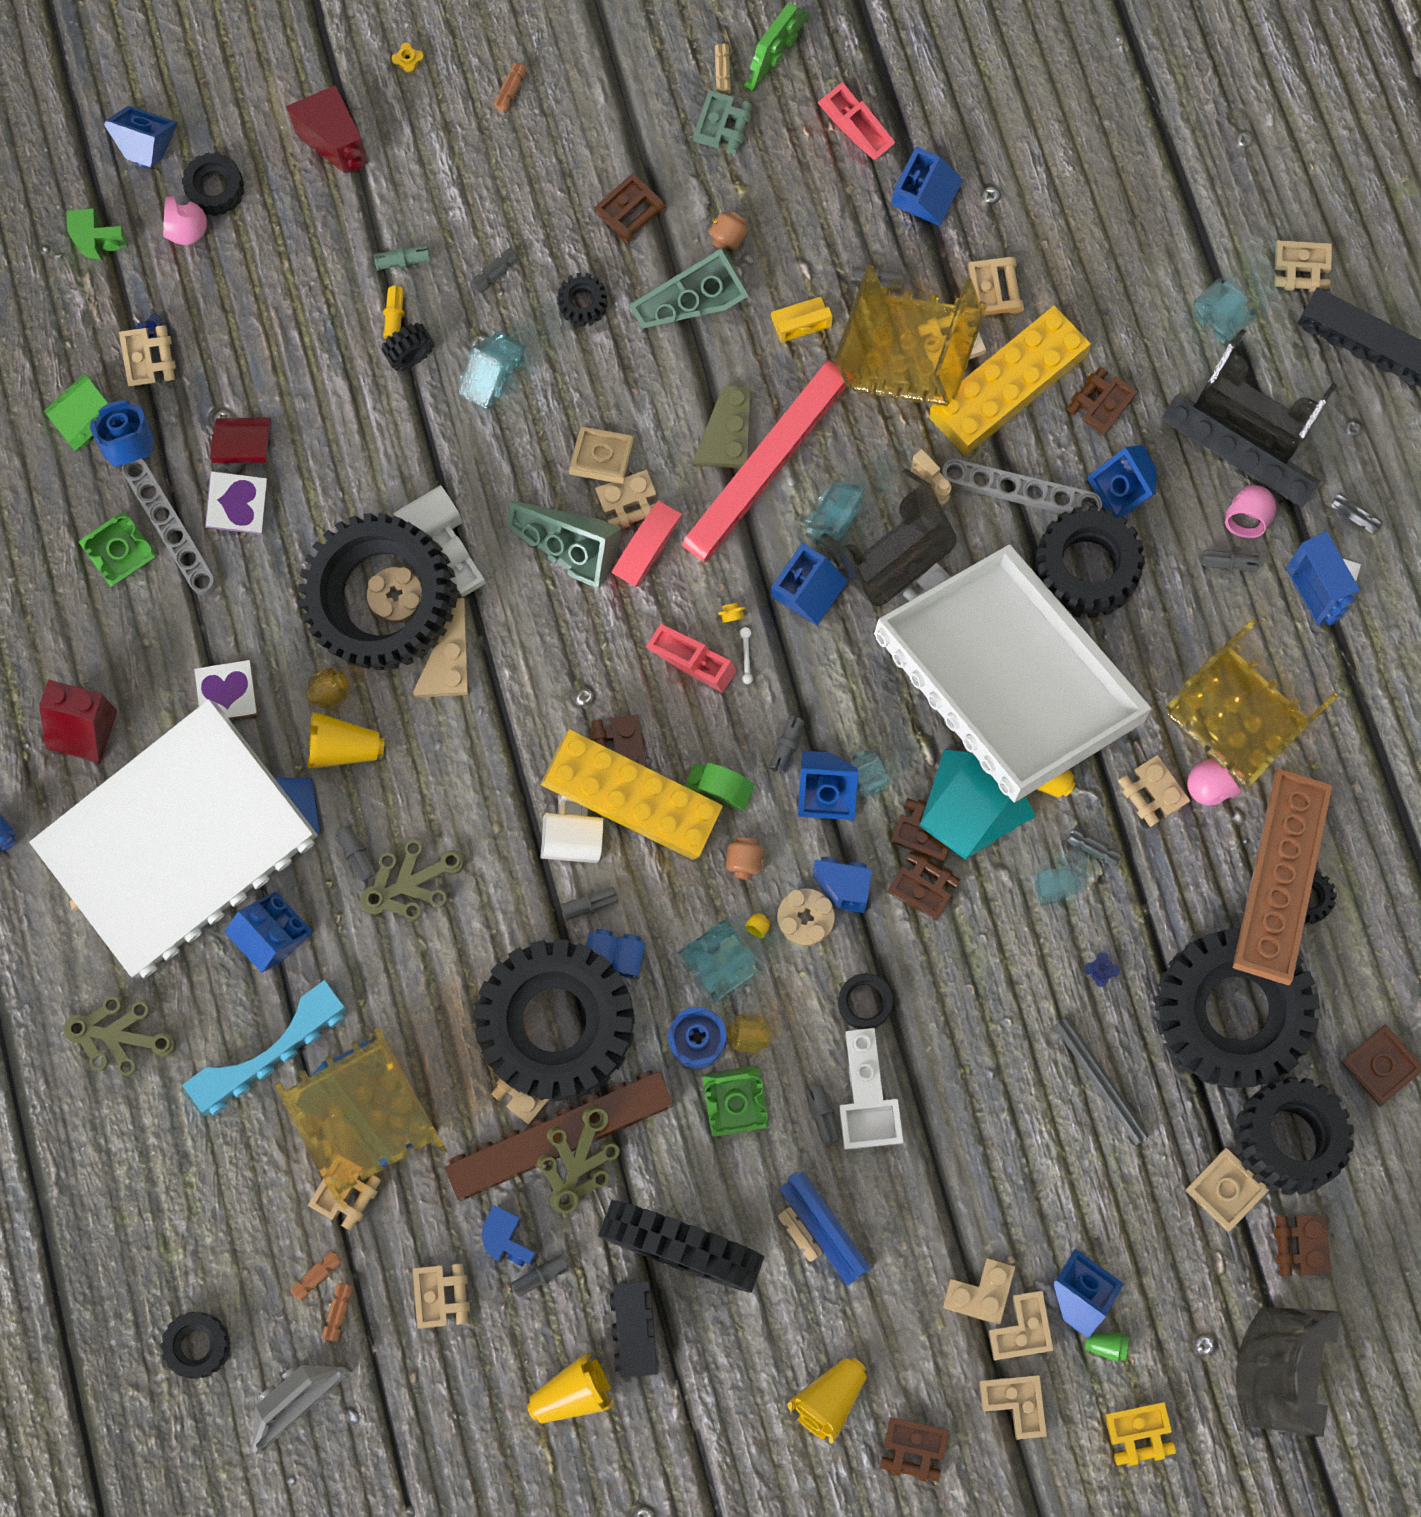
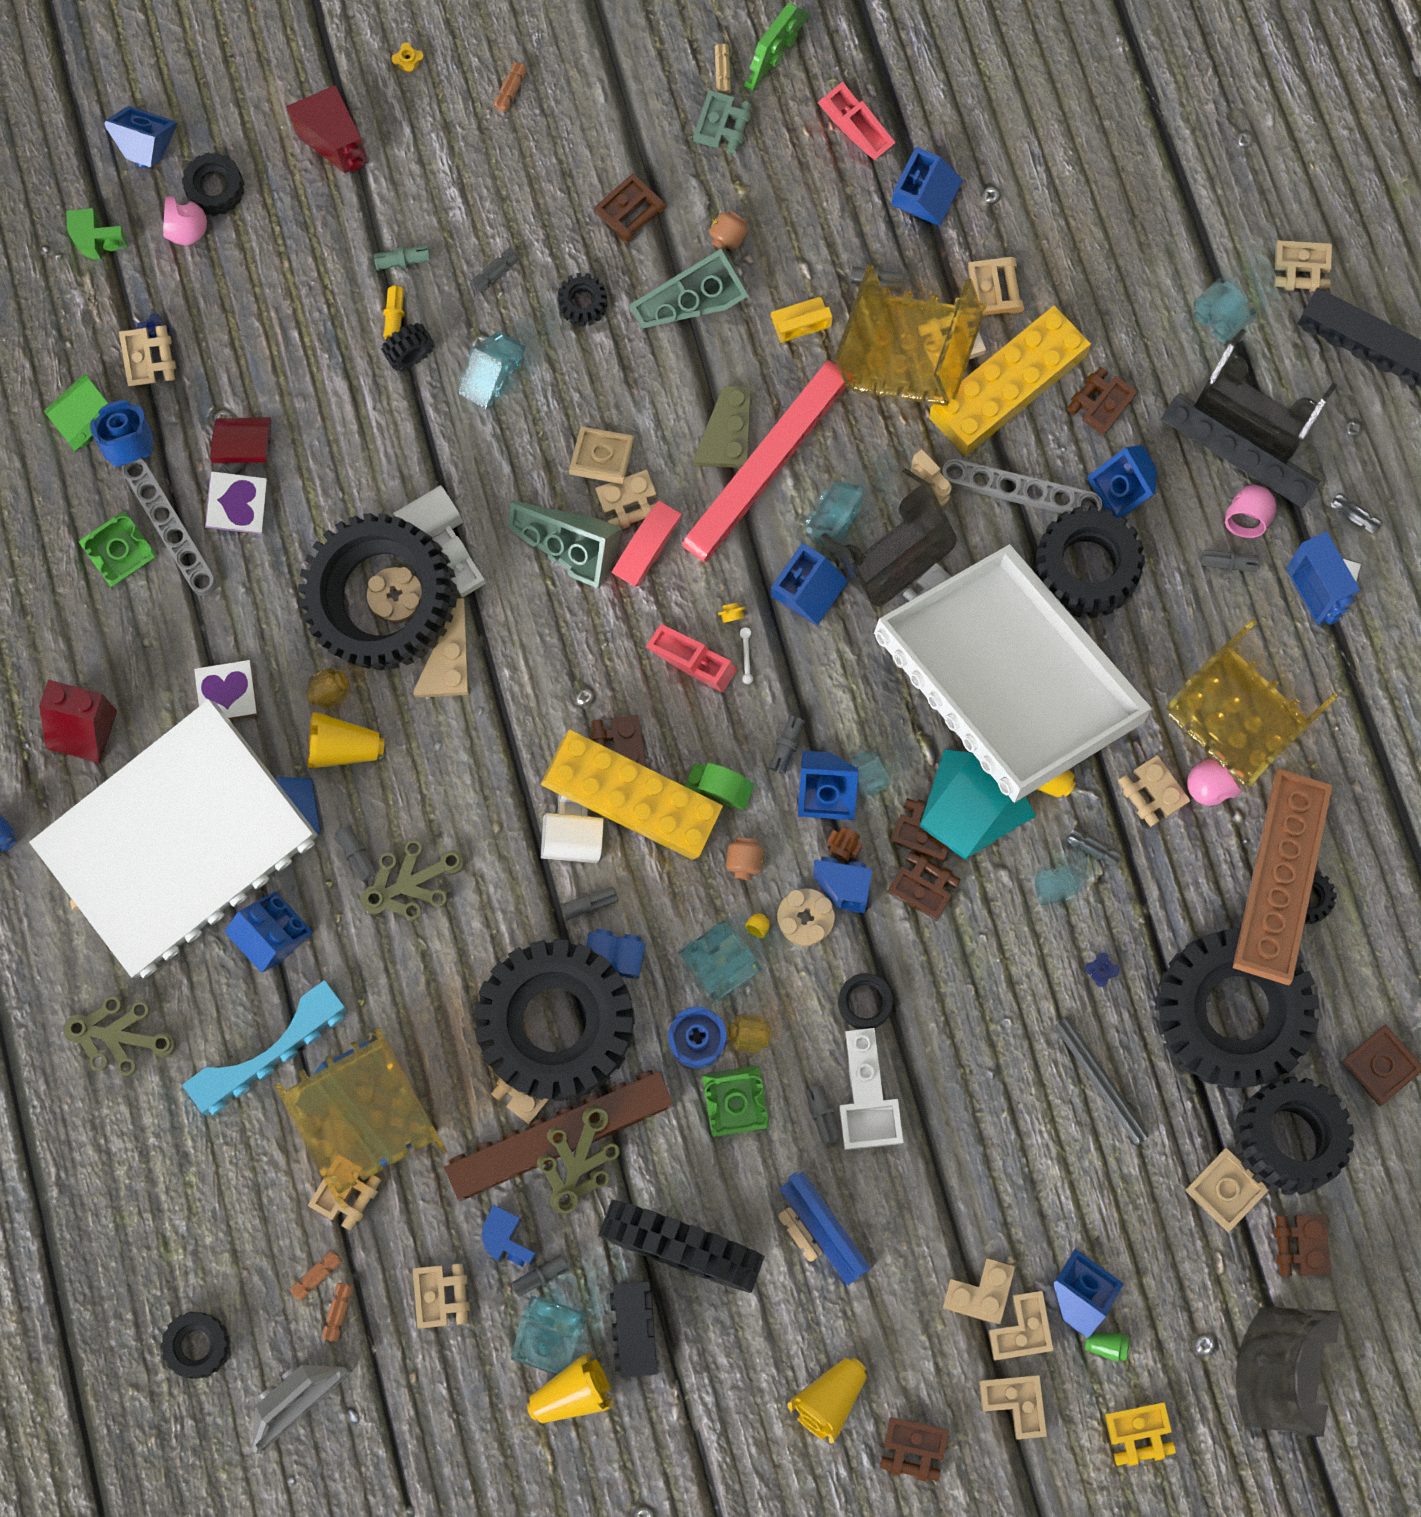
(548, 1335): none -> clear light blue slope
(844, 844): none -> dark orange gear

